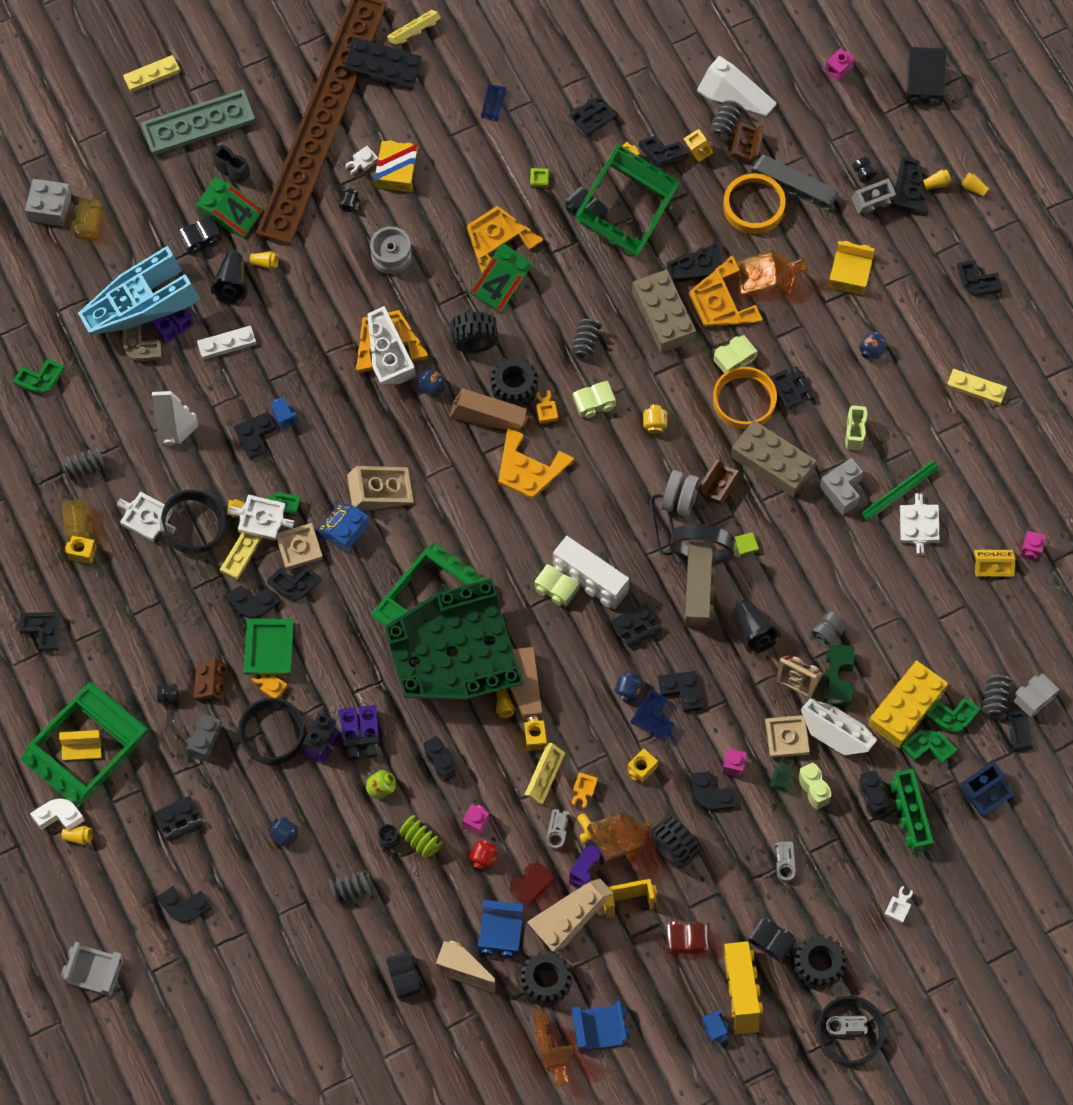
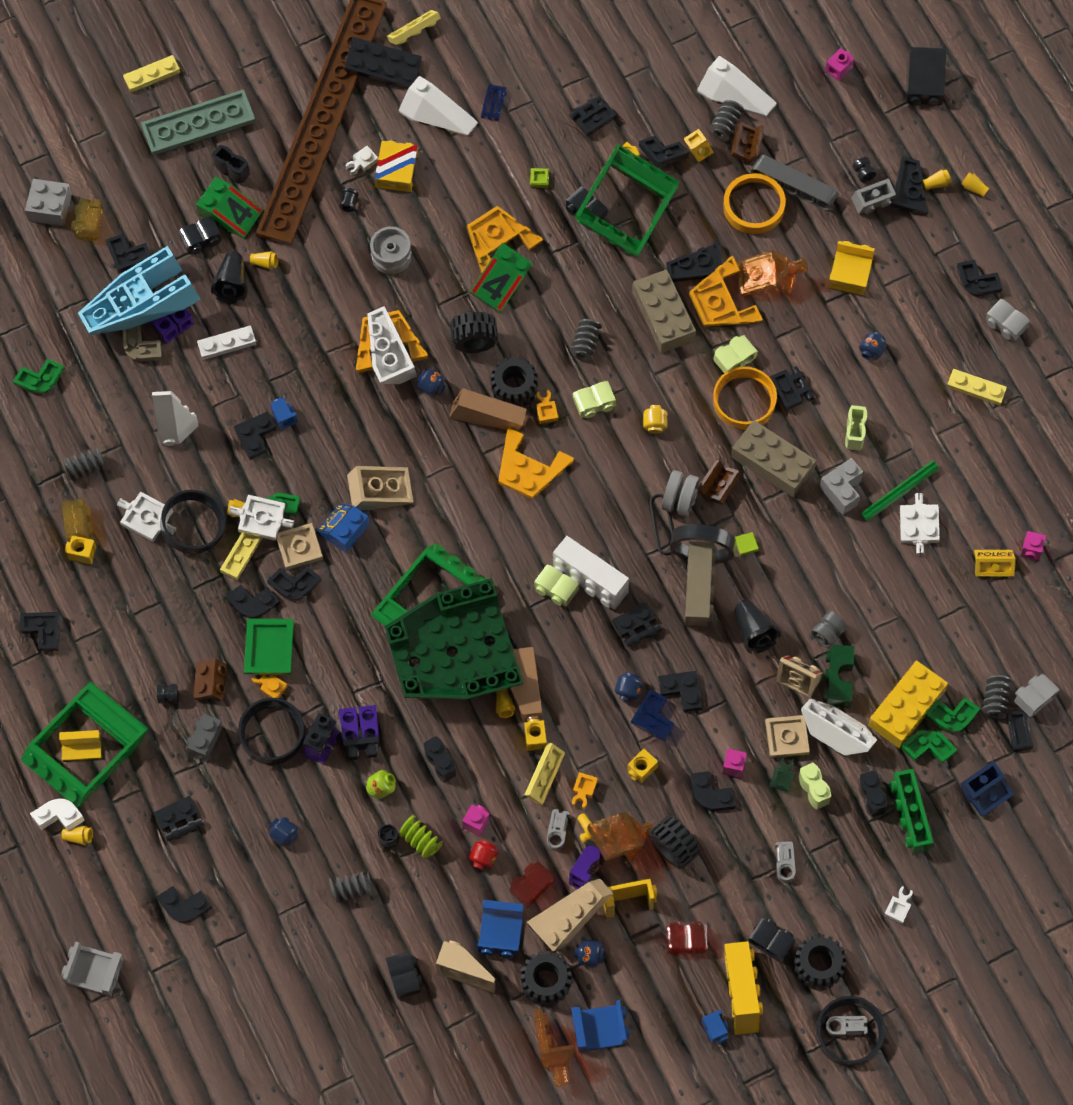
(125, 257): none -> black plate
(431, 106): none -> white wedge
(589, 953): none -> dark blue head
(1007, 320): none -> light grey brick

